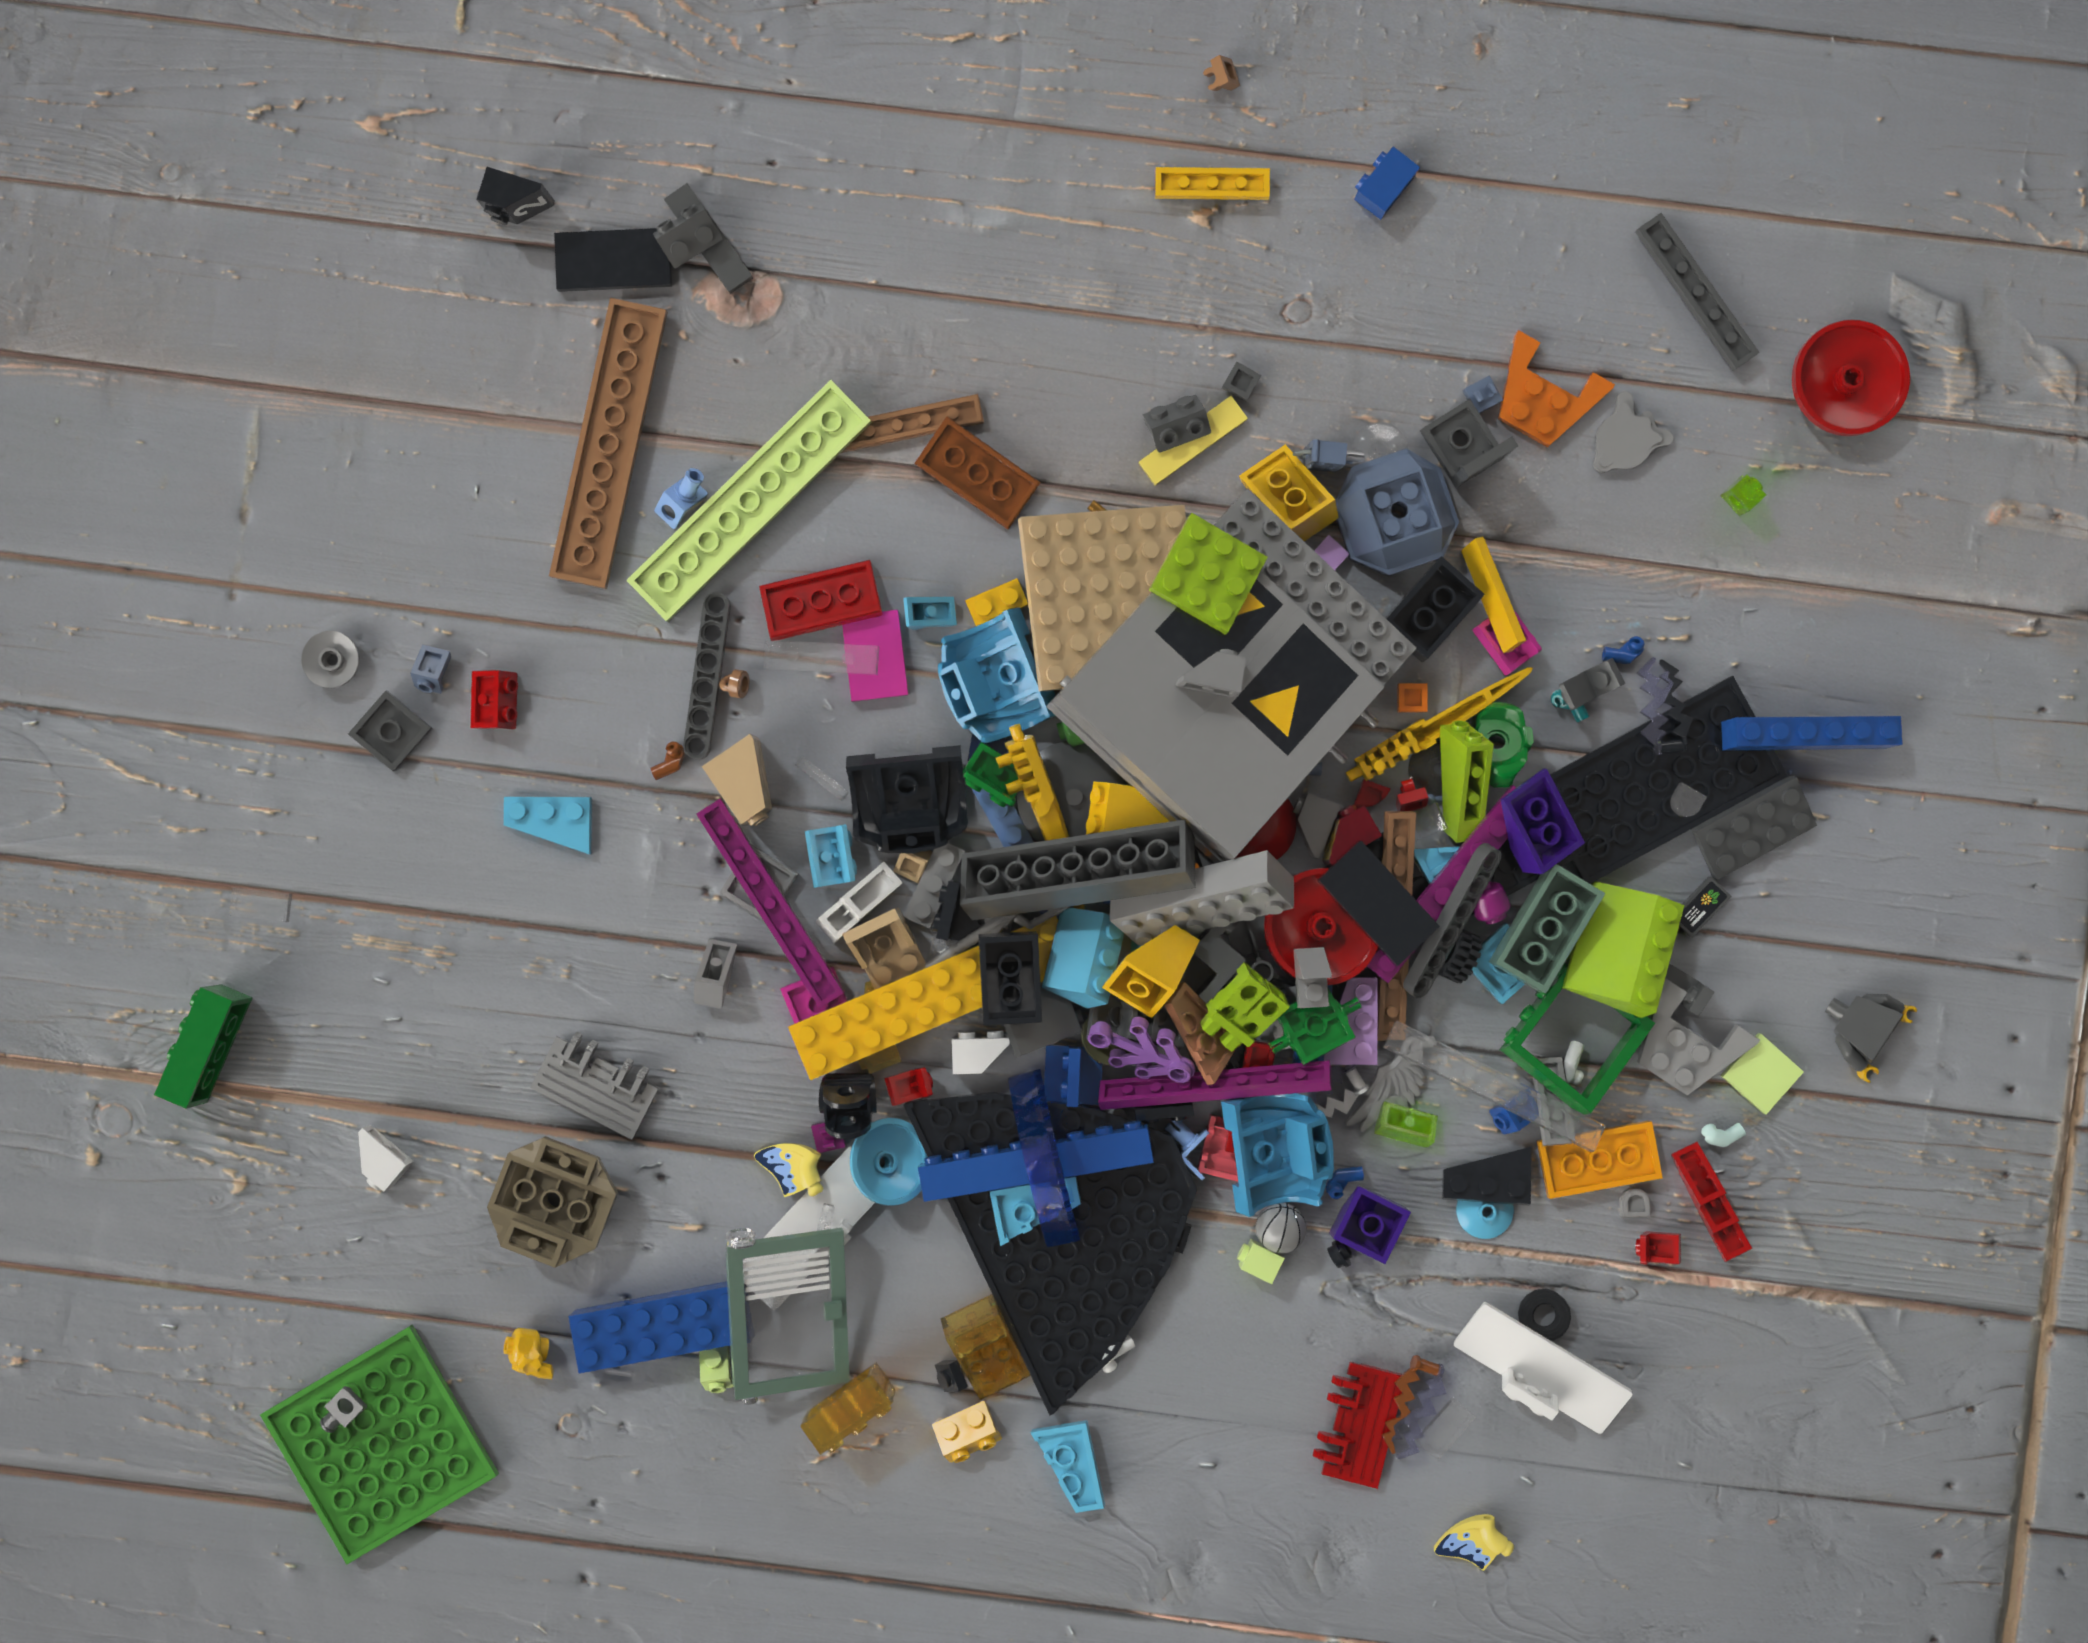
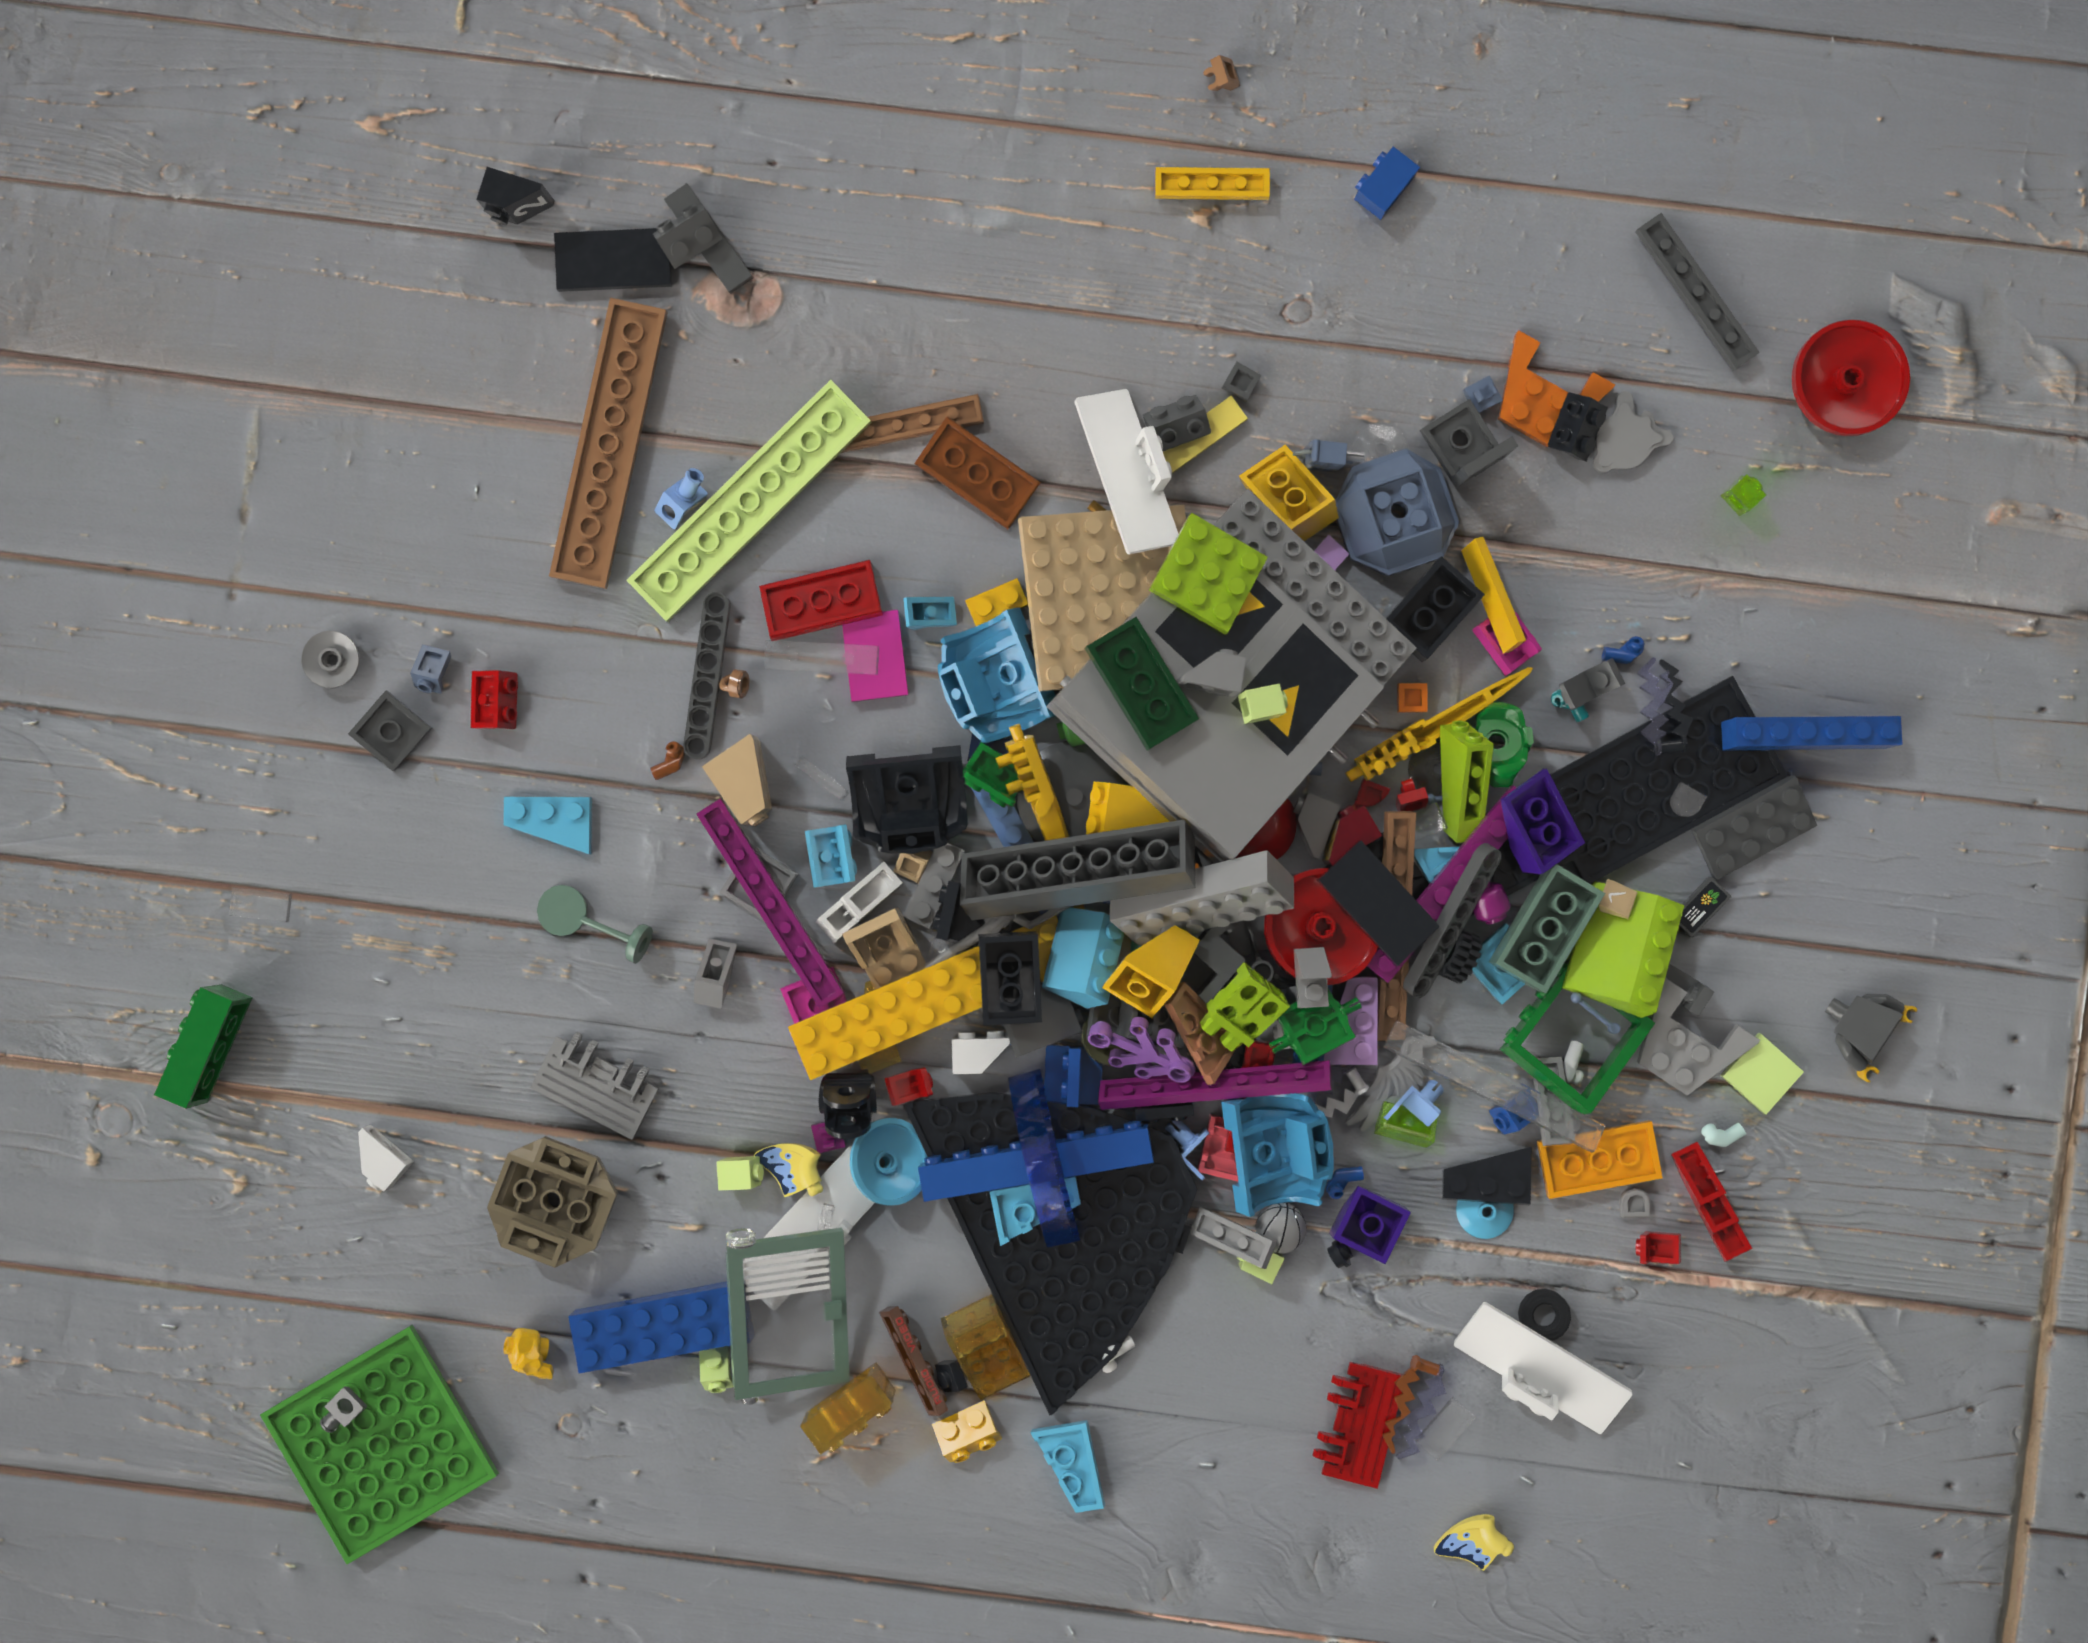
(564, 911): none -> sand green piece
(739, 1173): none -> yellowish green brick
(917, 1368): none -> reddish brown plate
(1130, 470): none -> white bracket
(1141, 683): none -> dark green plate
(1233, 1237): none -> light grey plate
(1262, 703): none -> yellowish green brick
(1421, 1102): none -> light blue bracket
(1578, 426): none -> black bracket
(1613, 1028): none -> sand blue hinge
(1617, 899): none -> tan slope

